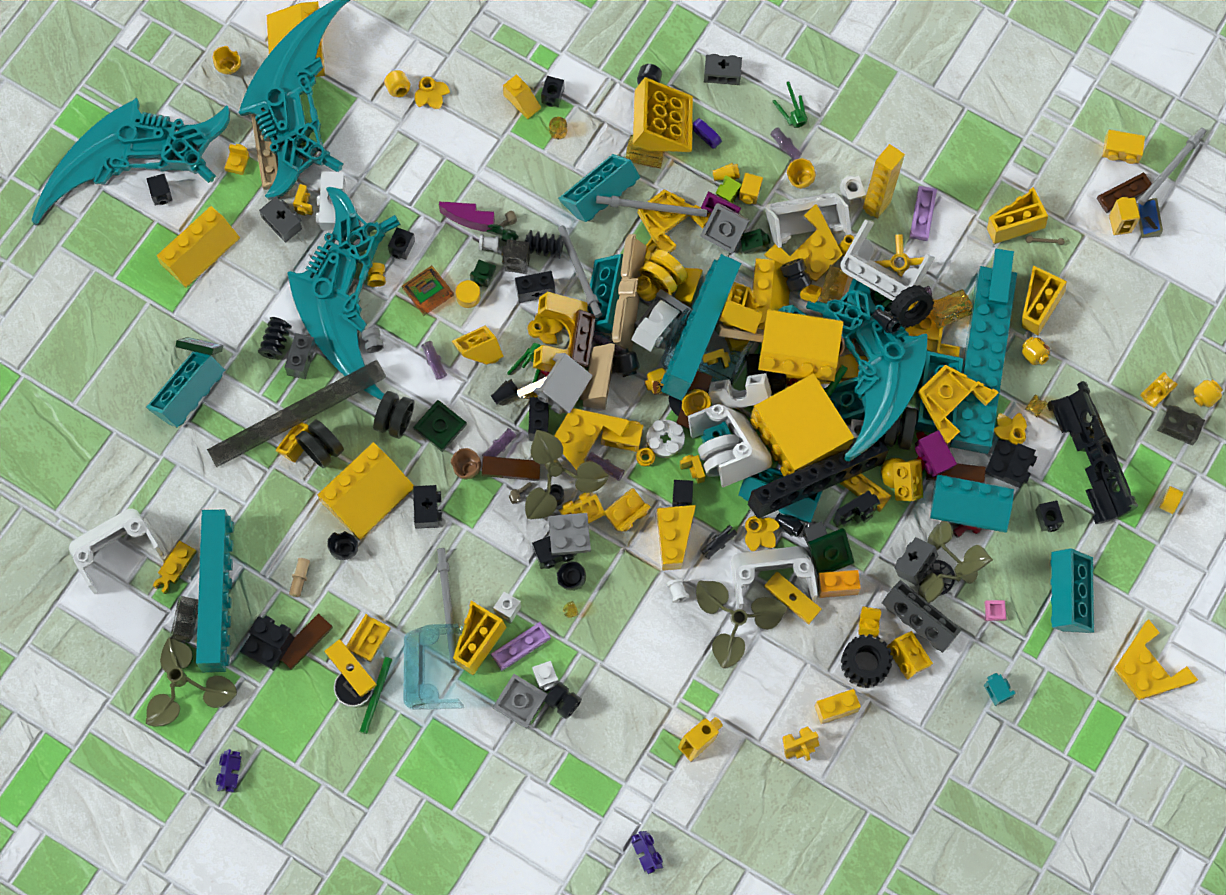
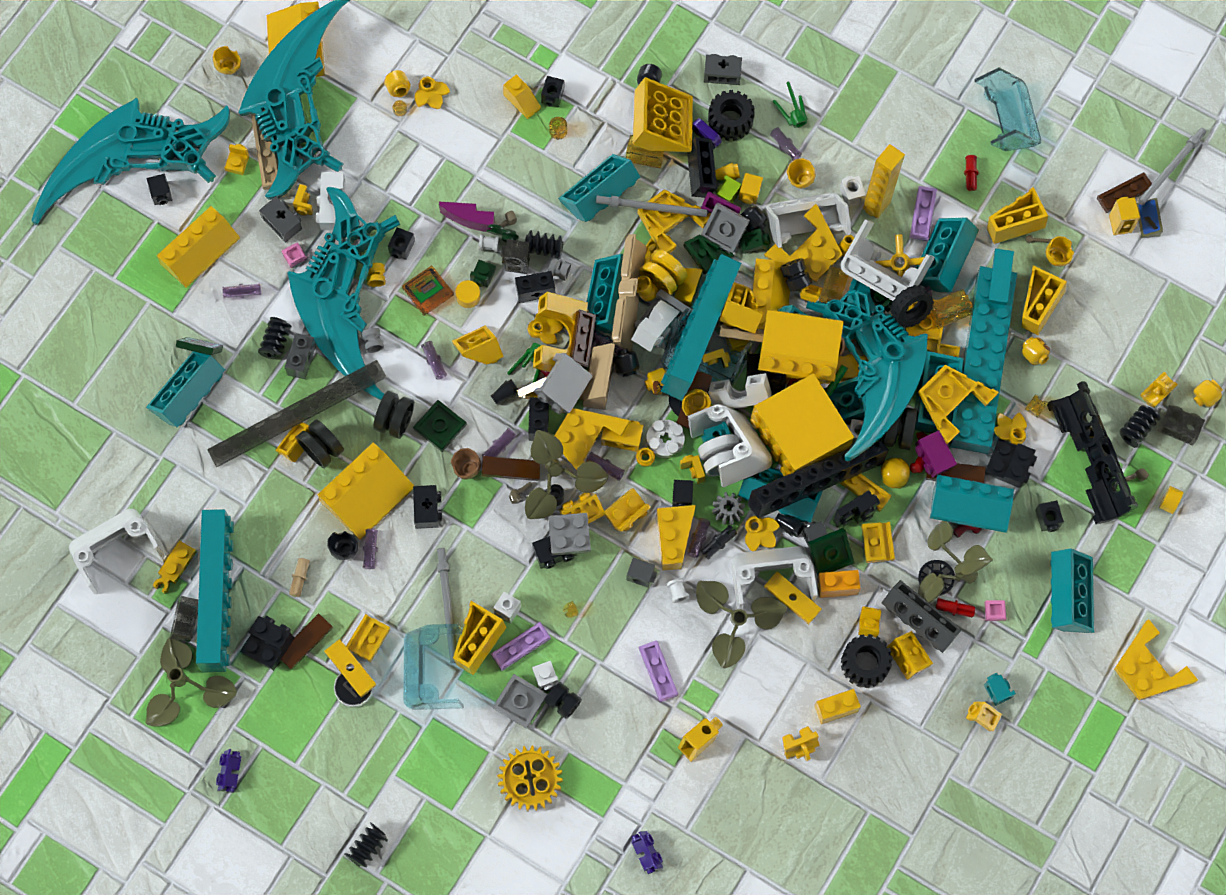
(241, 290): none -> clear purple pin
(294, 255): none -> bright pink tile
(367, 846): none -> black piece
(370, 549): none -> clear purple pin
(375, 695): green bar -> none
(399, 110): none -> clear yellow hinge
(512, 781): none -> yellow gear
(559, 268): none -> light grey wheel
(571, 576): black hair -> none
(591, 298): light grey bar -> none
(641, 572): none -> dark grey brick
(658, 671): none -> lavender tile
(698, 538): none -> pin
(702, 167): none -> black brick
(704, 252): none -> dark green wing
(730, 516): none -> light grey gear
(731, 102): none -> black tyre
(756, 218): none -> black head
(877, 542): none -> yellow plate
(887, 321): black cone -> none
(908, 480): yellow bracket -> none
(916, 561): dark grey brick -> none
(950, 247): none -> teal slope
(955, 608): none -> red axle
(971, 172): none -> red axle
(984, 715): none -> yellow bracket
(1013, 110): none -> clear light blue windscreen
(1059, 251): none -> yellow hair
(1123, 146): yellow brick -> none
(1138, 425): none -> black piece
(1141, 474): none -> dark tan hand

